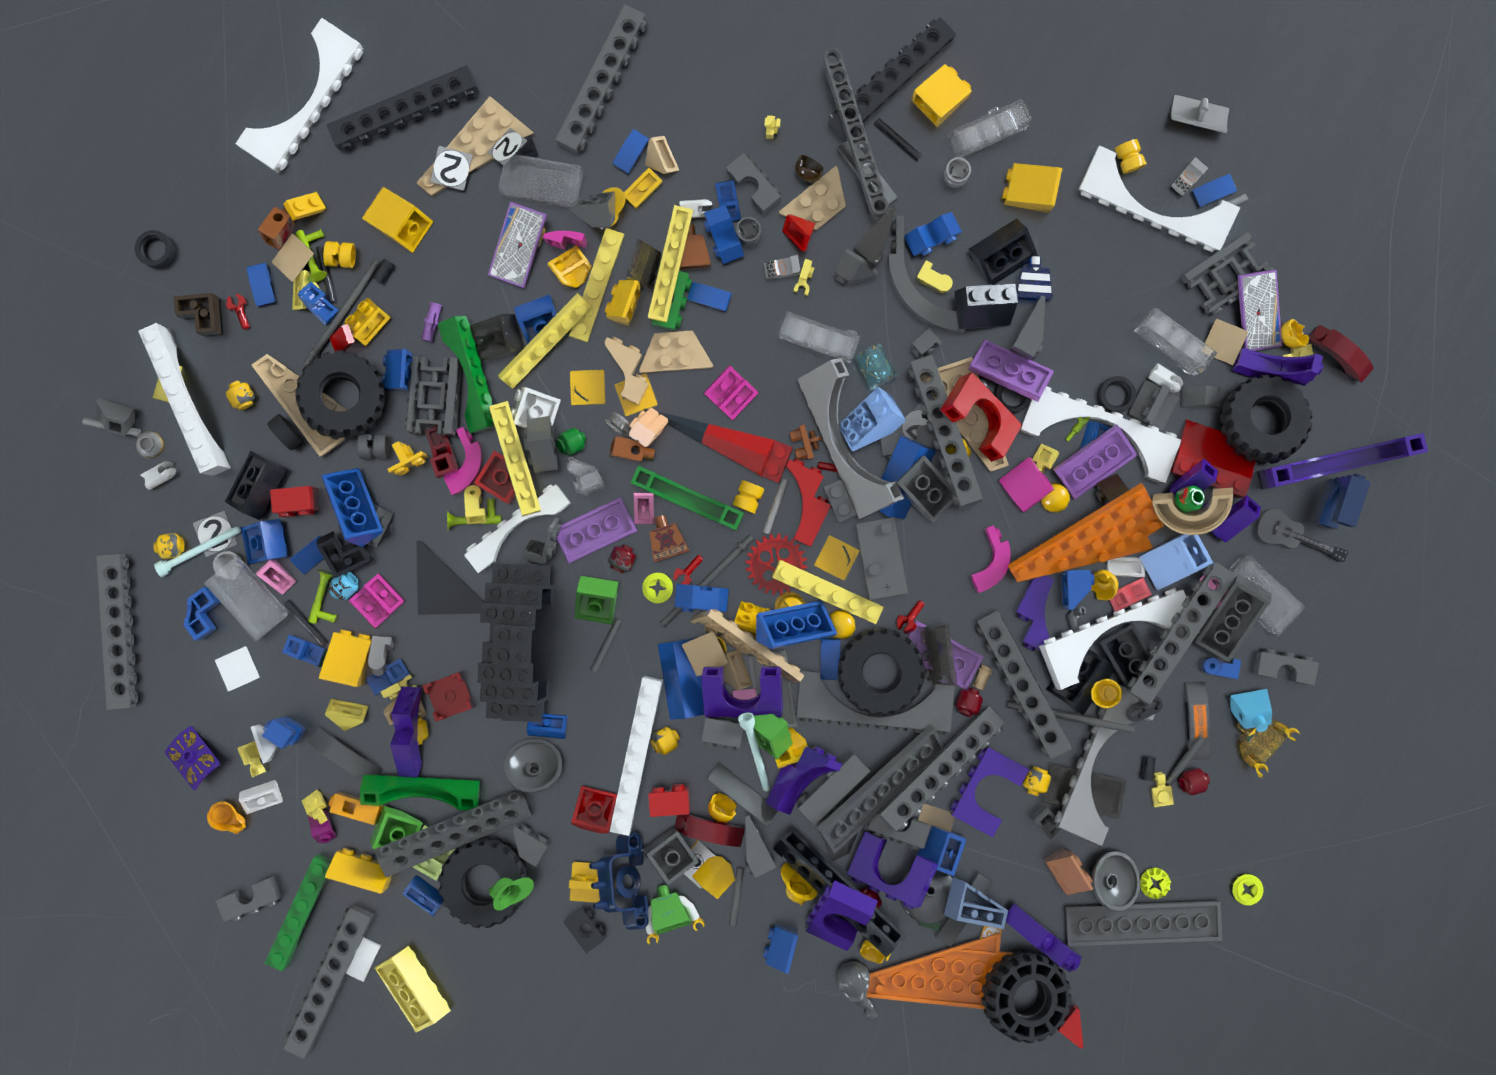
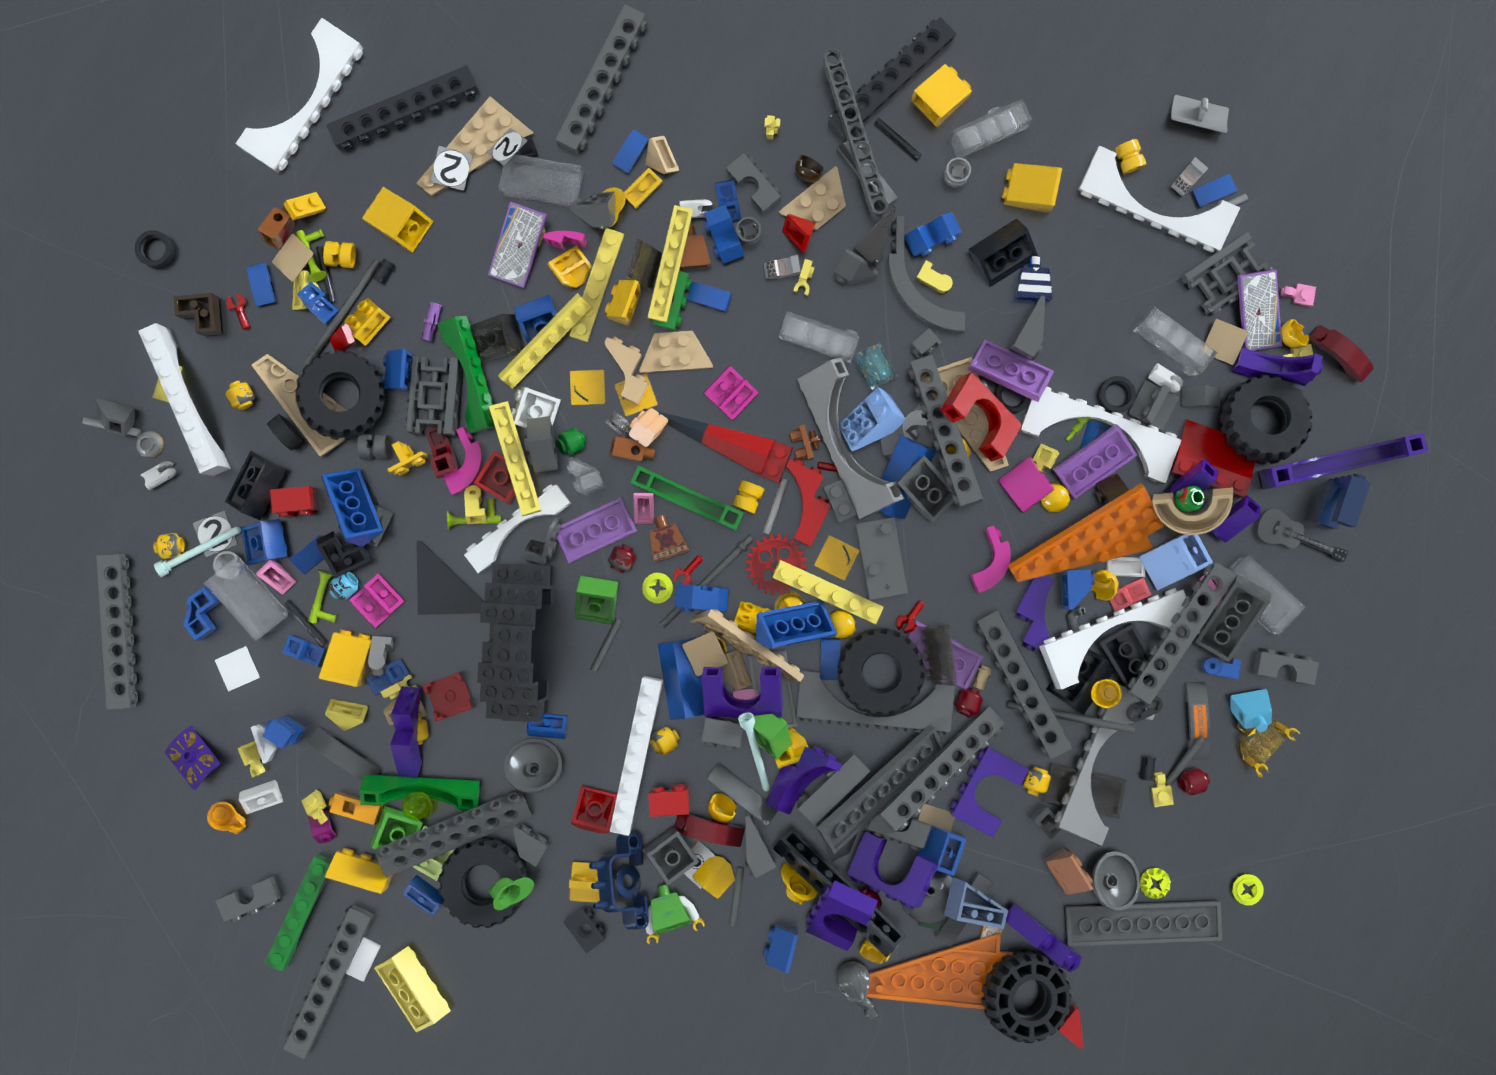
(417, 805): none -> clear neon green hair
(985, 305): black slope -> none
(1301, 294): none -> bright pink plate

